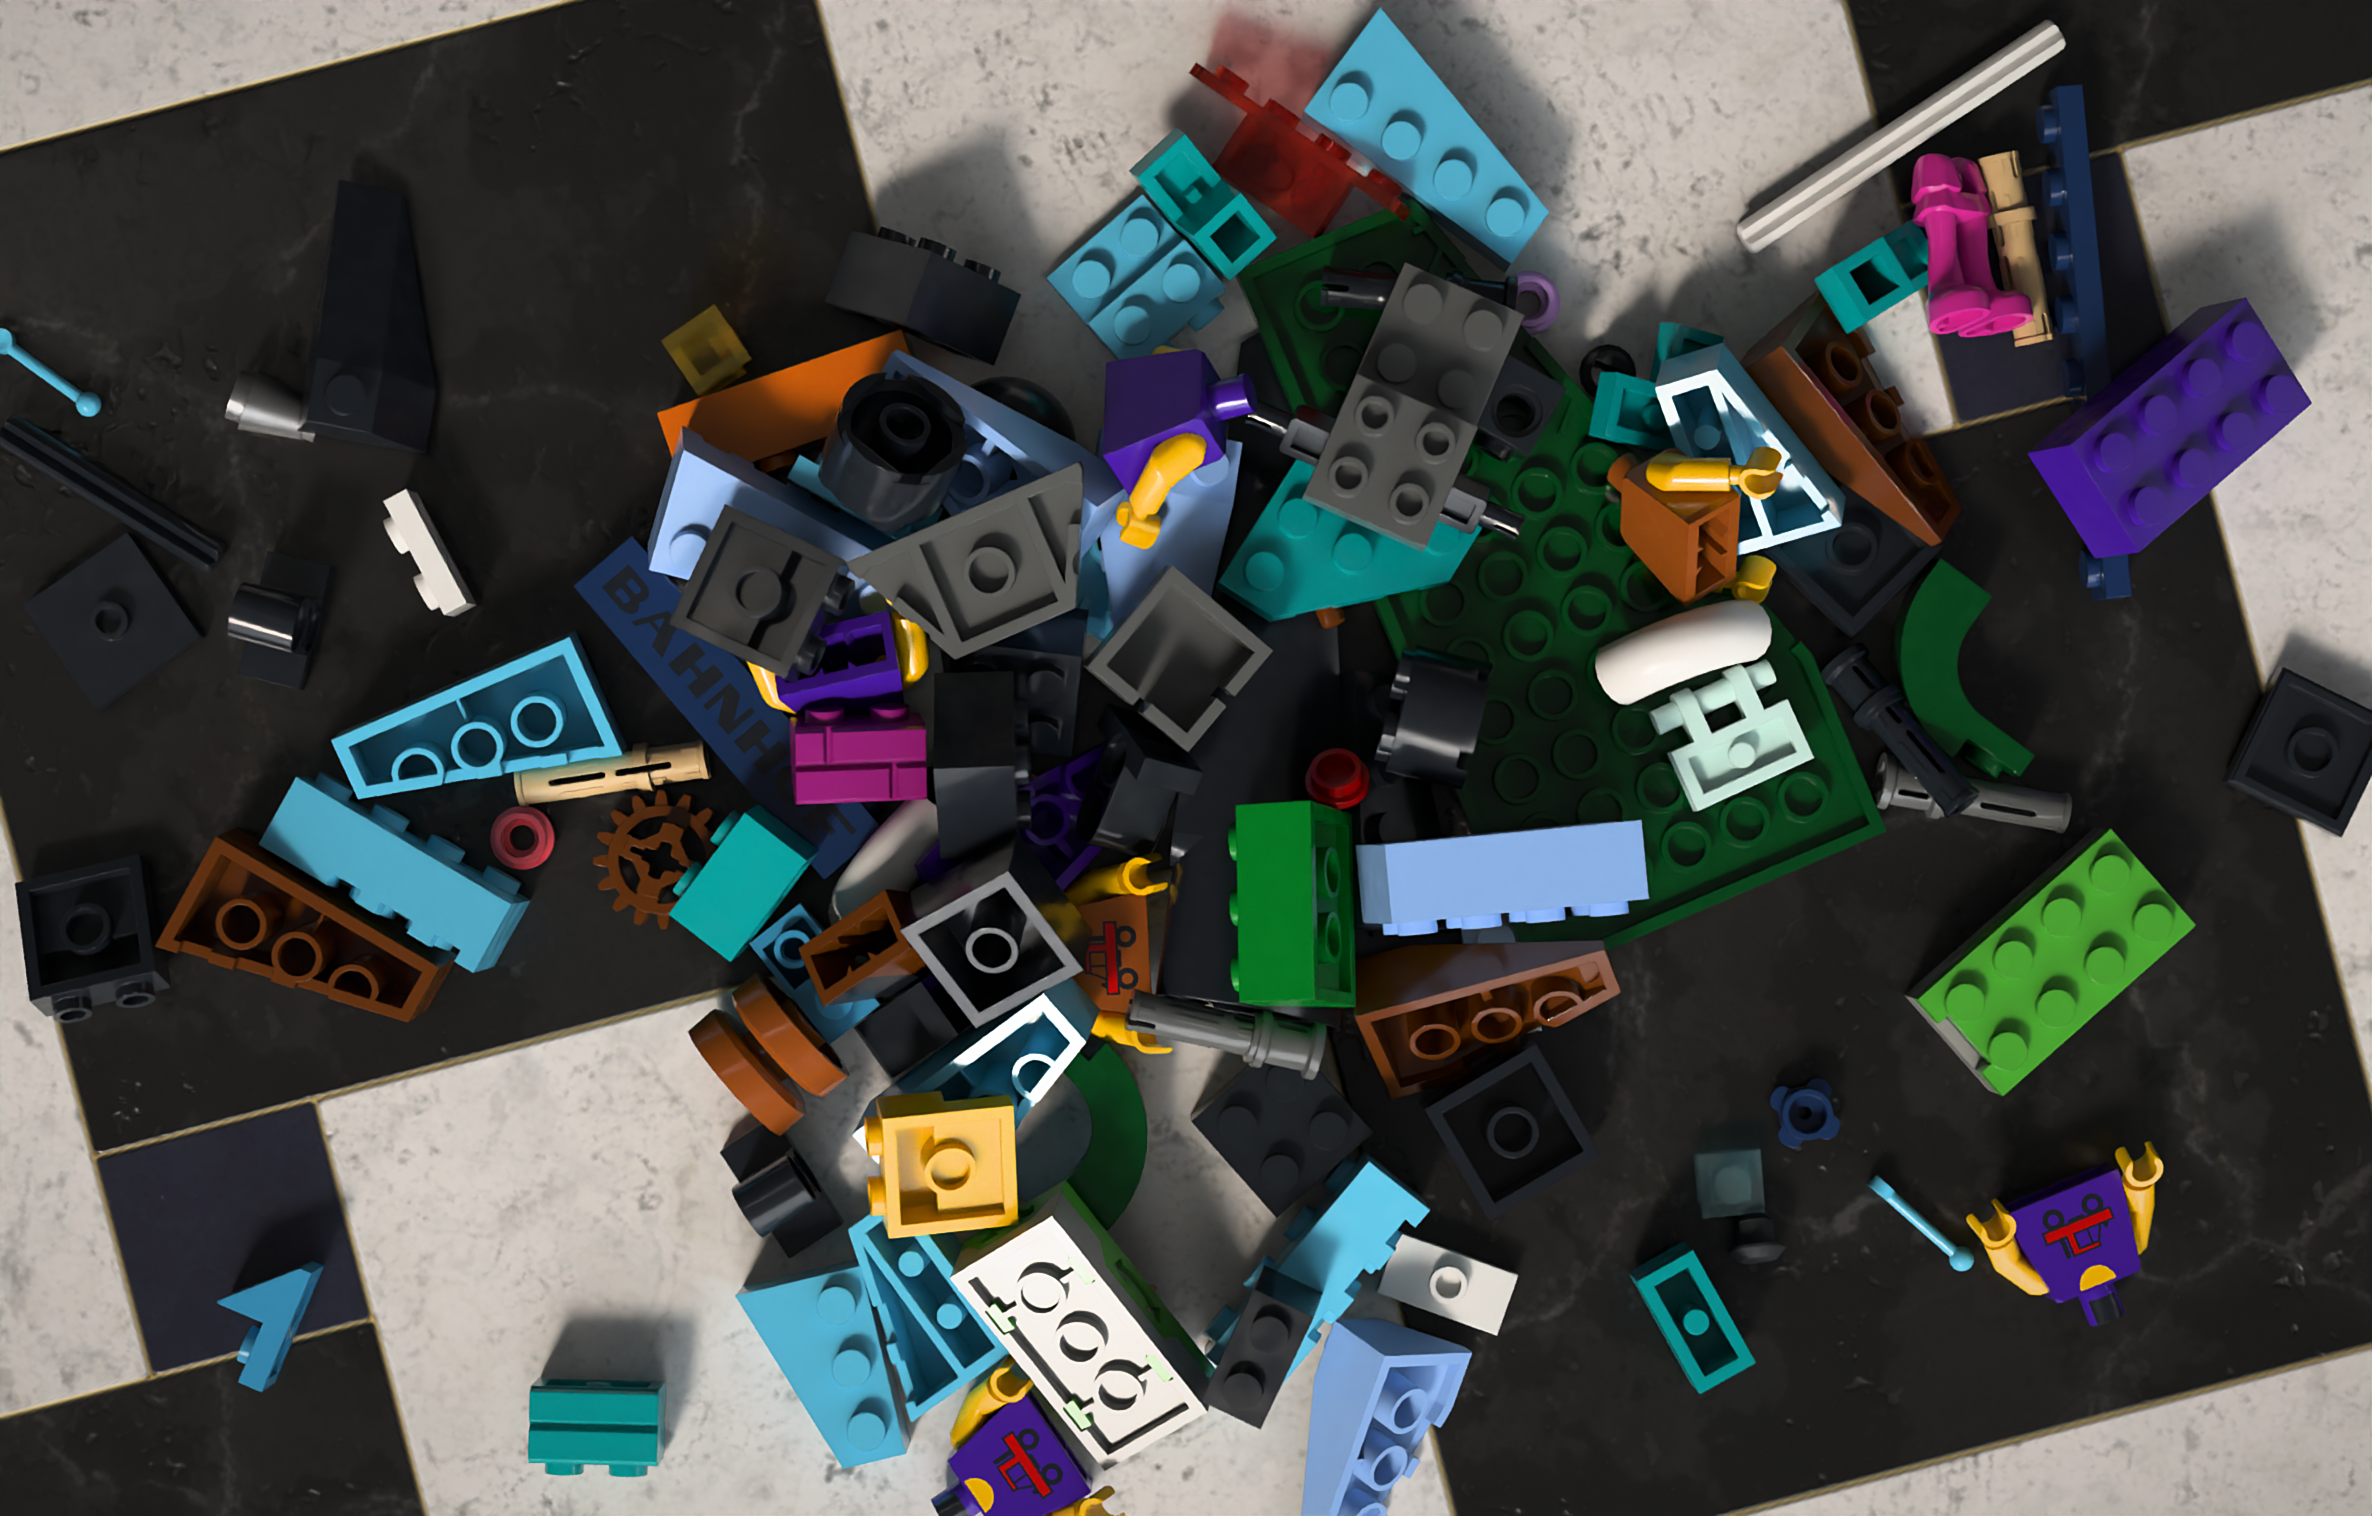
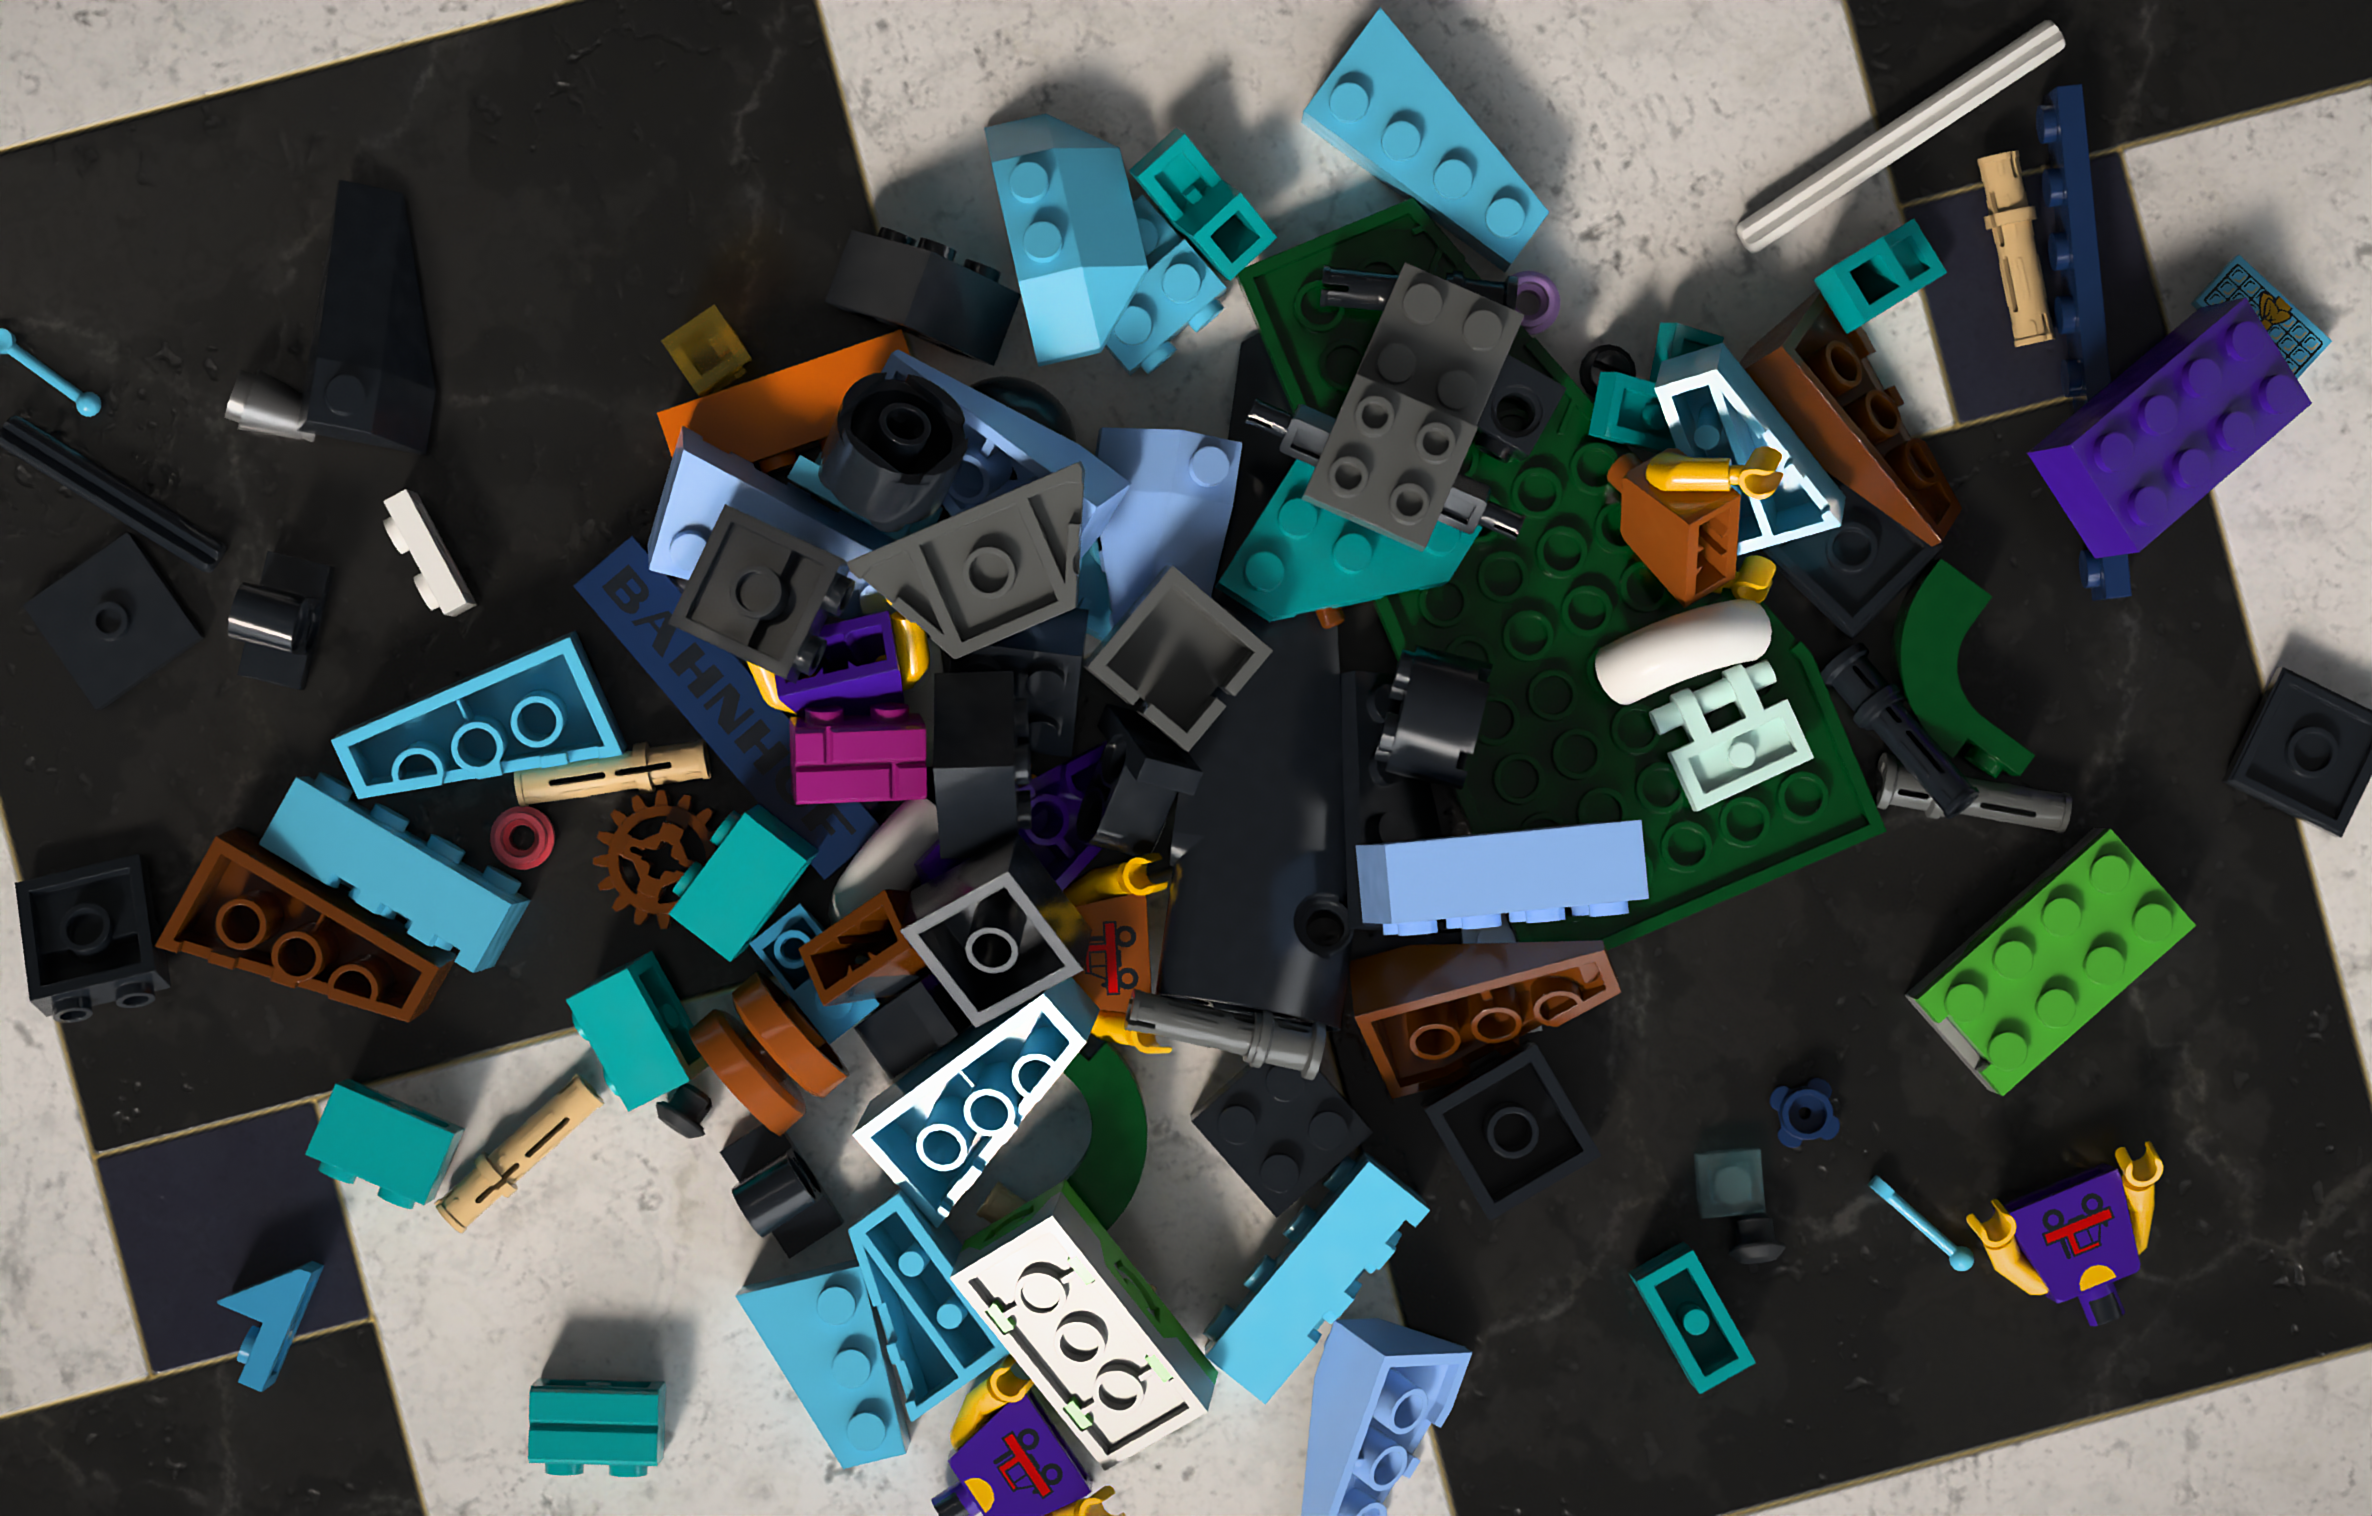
(383, 1144): none -> teal brick
(500, 1170): none -> tan pin
(637, 1031): none -> teal brick
(685, 1111): none -> black piece
(942, 1163): yellow plate -> none
(1067, 232): none -> medium azure wedge
(1162, 423): dark purple torso -> none
(1262, 1347): black brick -> none
(1286, 169): clear red bracket -> none
(1293, 905): green slope -> none
(1337, 779): red plate -> none
(1447, 1283): white plate -> none
(1960, 282): dark pink piece -> none
(2289, 328): none -> medium azure tile

